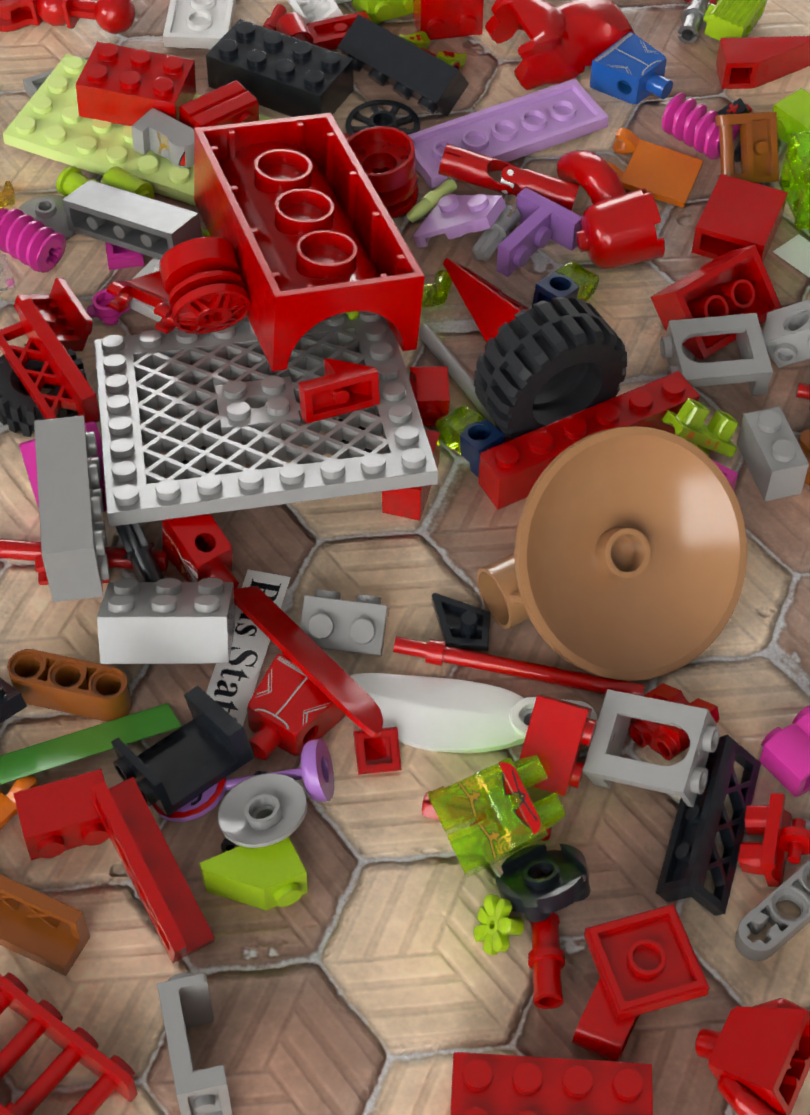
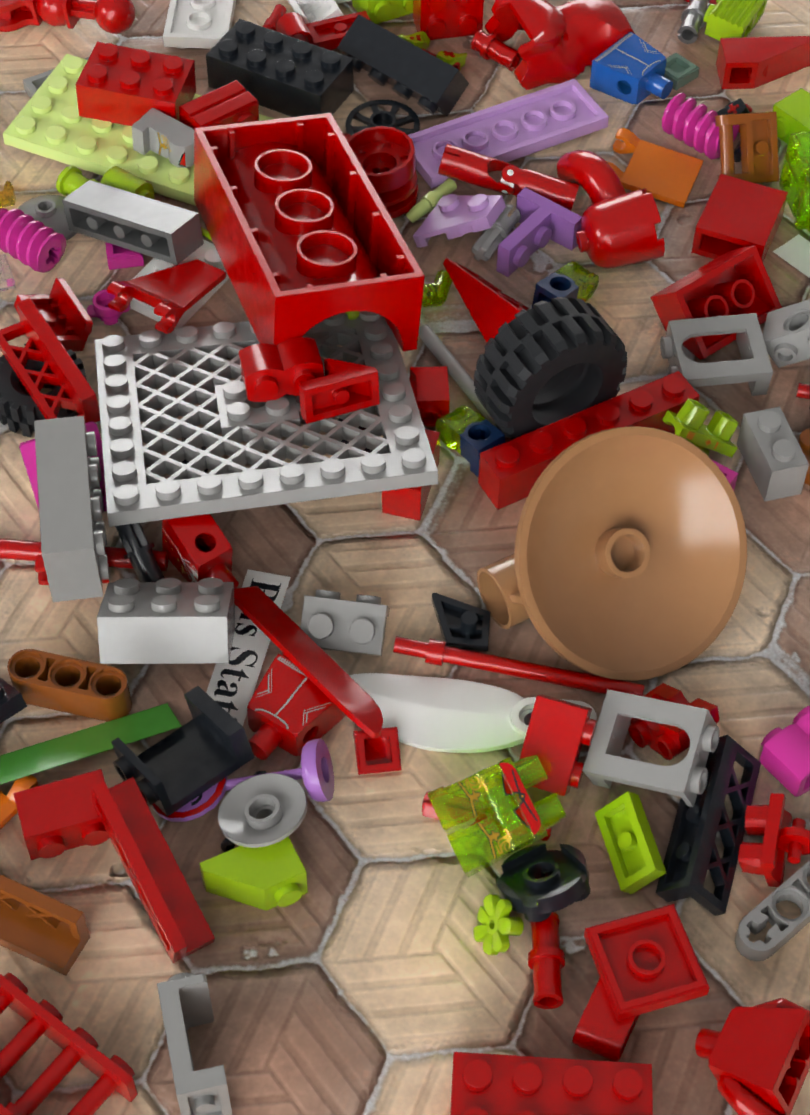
(204, 285): red wheel -> none
(276, 370): none -> red brick
(492, 48): none -> red pin
(630, 842): none -> lime plate
(680, 70): none -> sand green tile

